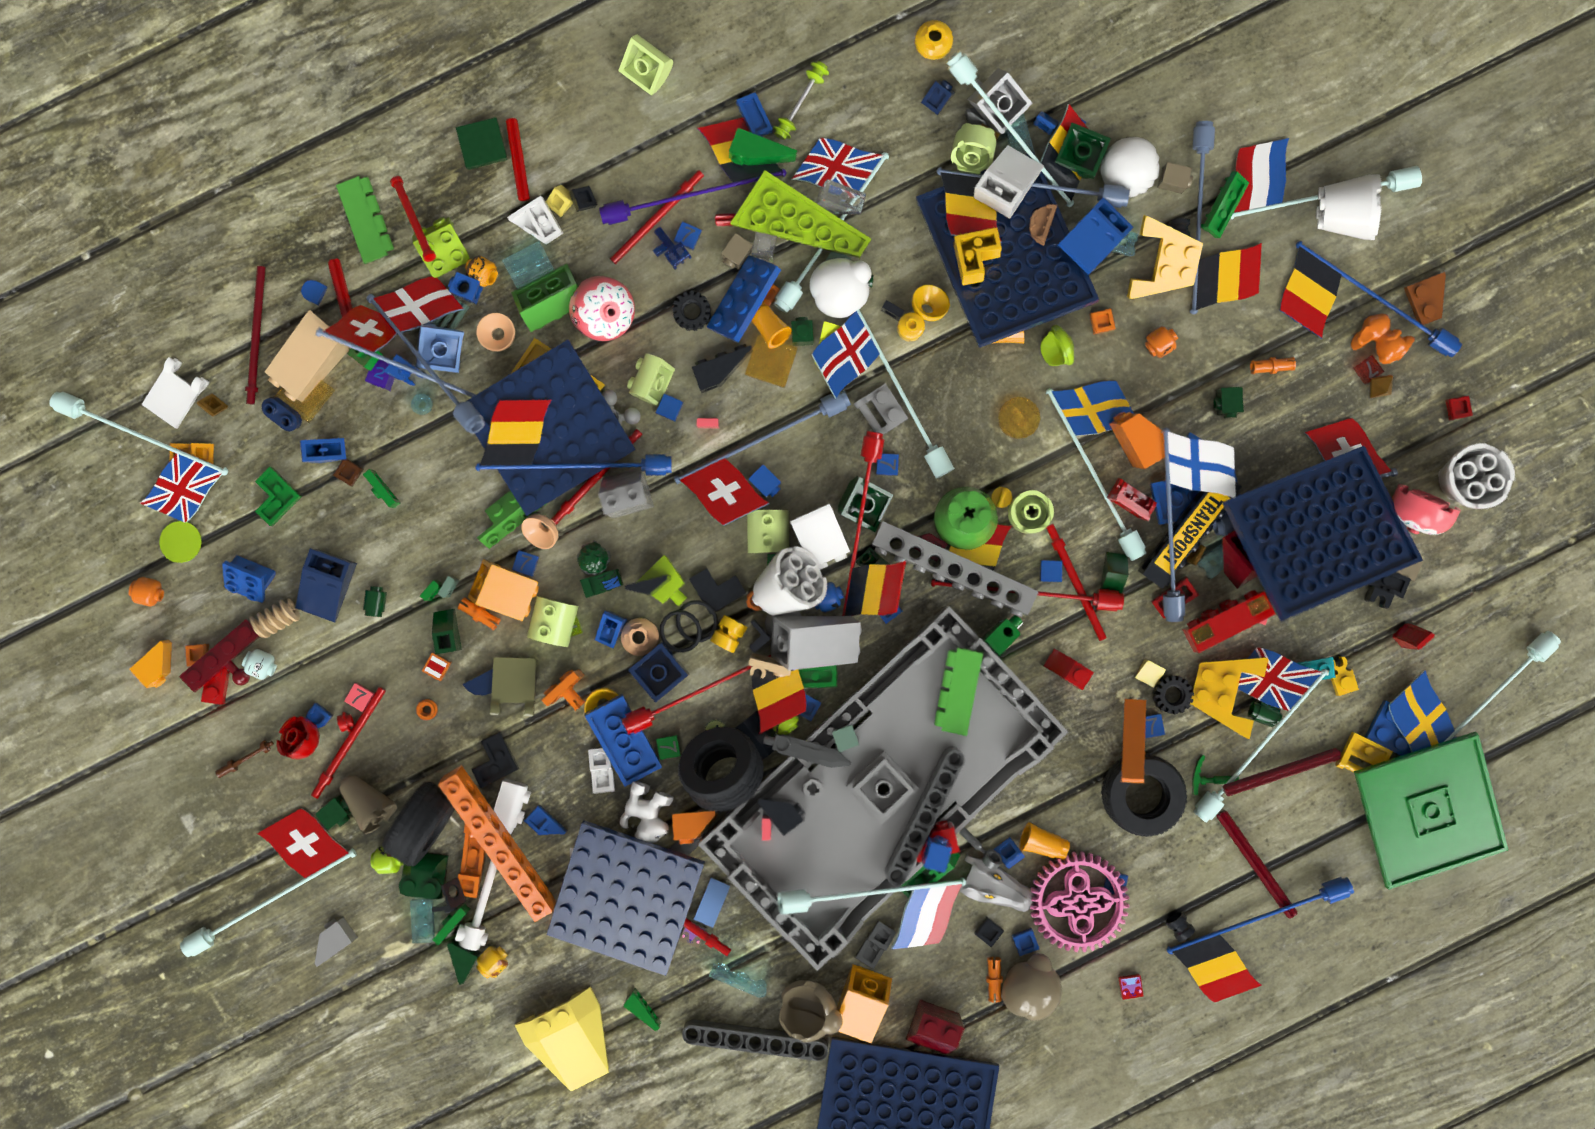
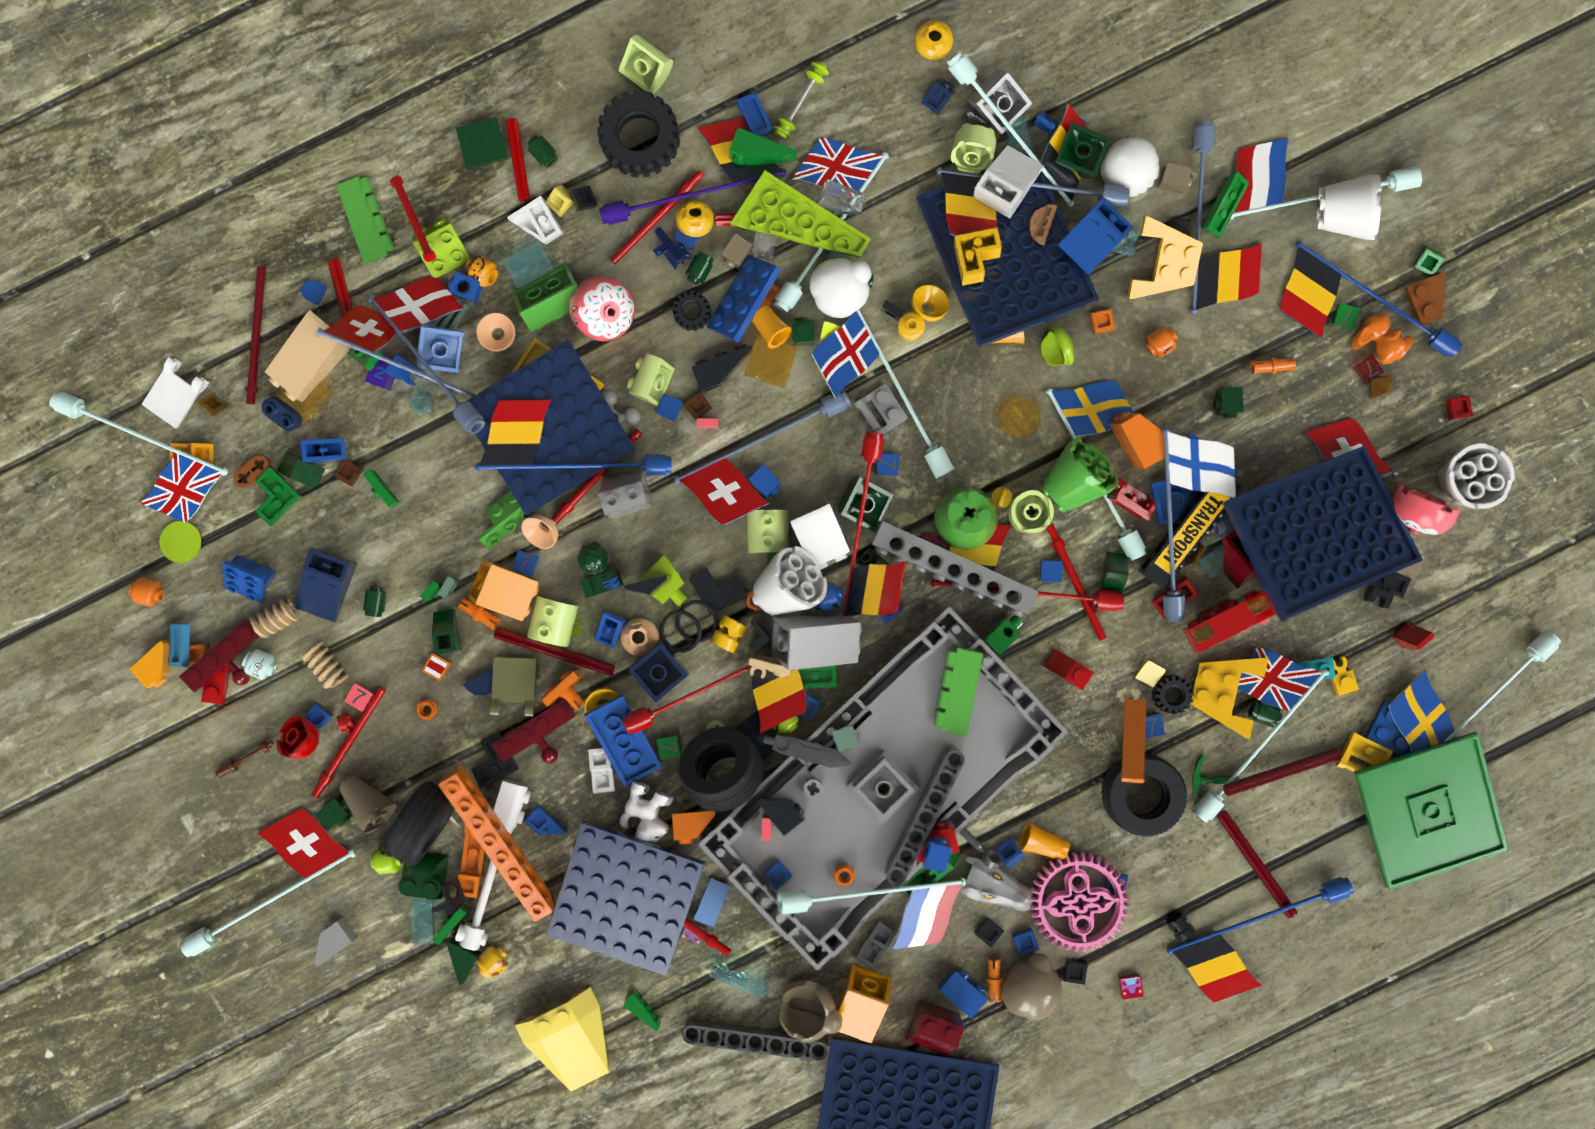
(179, 645): none -> dark azure tile
(249, 468): none -> dark orange beam
(300, 471): none -> dark green slope
(324, 666): none -> tan piece
(533, 732): none -> dark red plate
(542, 151): none -> dark green brick
(554, 651): none -> dark red axle
(630, 108): none -> black tyre
(692, 225): none -> yellow piece
(697, 405): none -> reddish brown tile
(699, 268): none -> dark green brick
(777, 874): none -> blue tile
(844, 881): none -> orange plate
(963, 992): none -> blue brick
(1075, 972): none -> black tile
(1079, 476): none -> bright green cone
(1346, 316): none -> green tile
(1429, 260): none -> green slope

